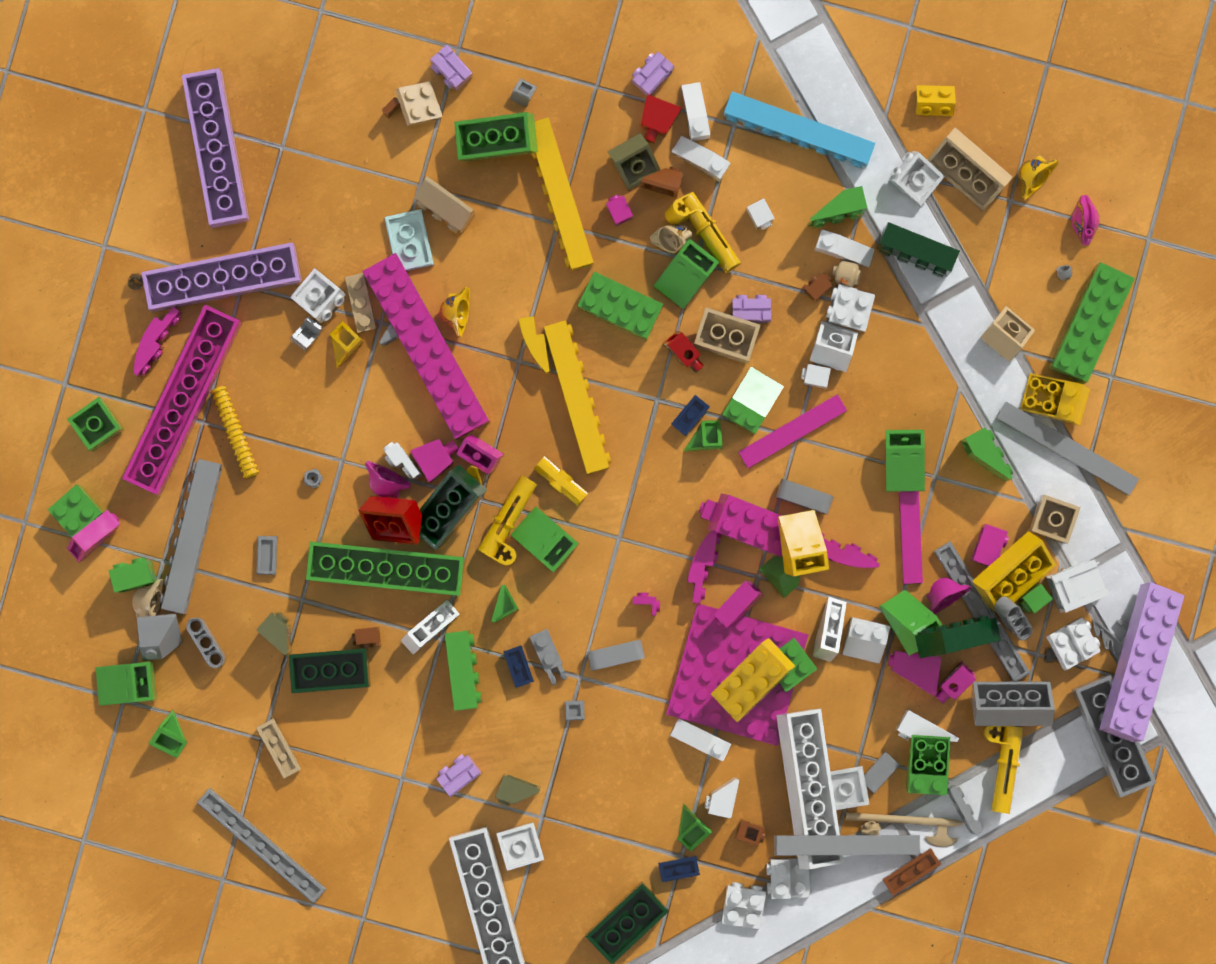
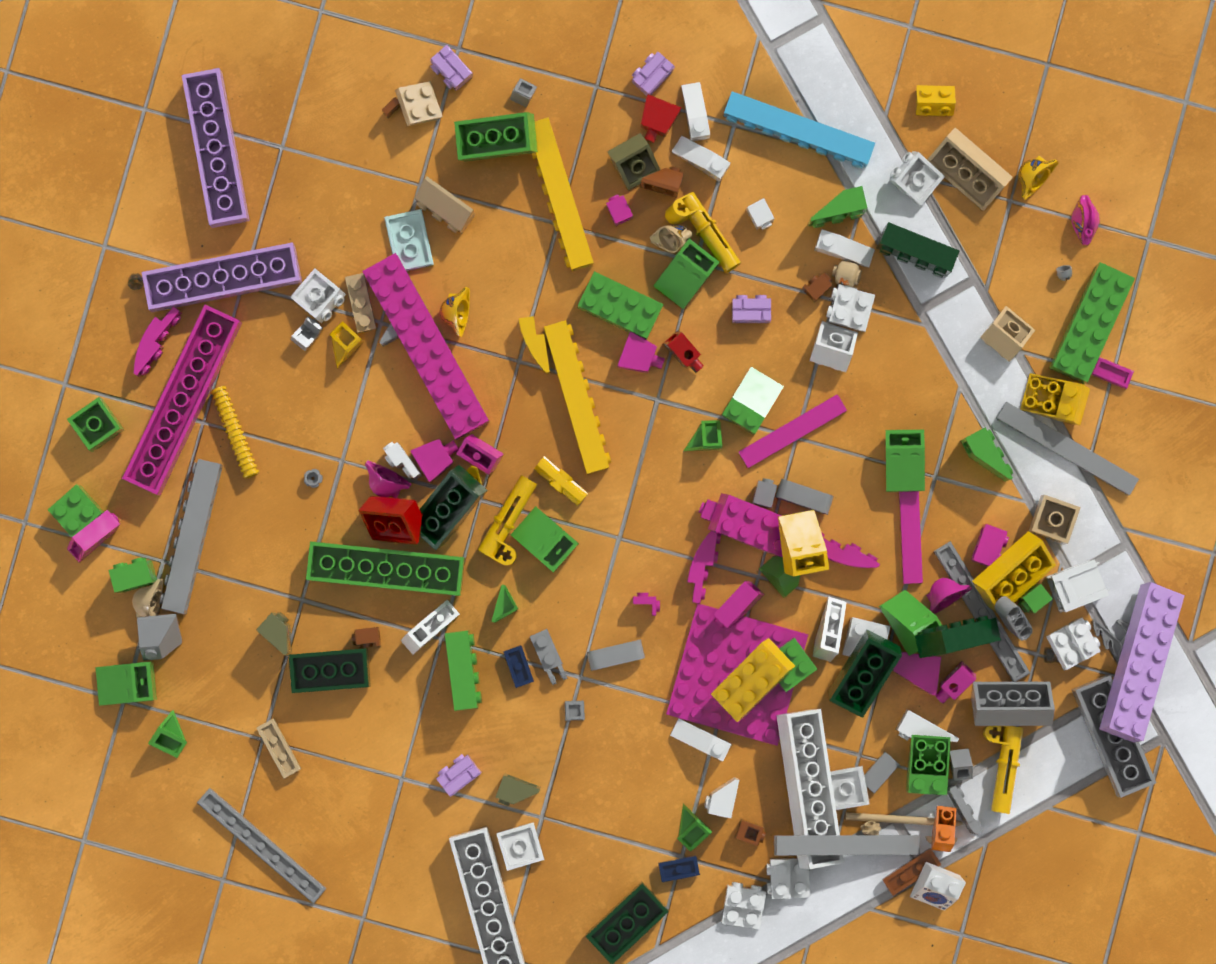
(214, 648): light grey beam -> none
(267, 555): light grey tile -> none
(639, 355): none -> dark pink torso
(690, 415): dark blue plate -> none
(726, 335): tan slope -> none
(764, 493): none -> light grey brick
(815, 376): white brick -> none
(864, 673): none -> dark green brick
(938, 887): none -> white slope
(944, 829): none -> orange slope
(961, 764): none -> light grey brick
(1112, 373): none -> dark pink tile

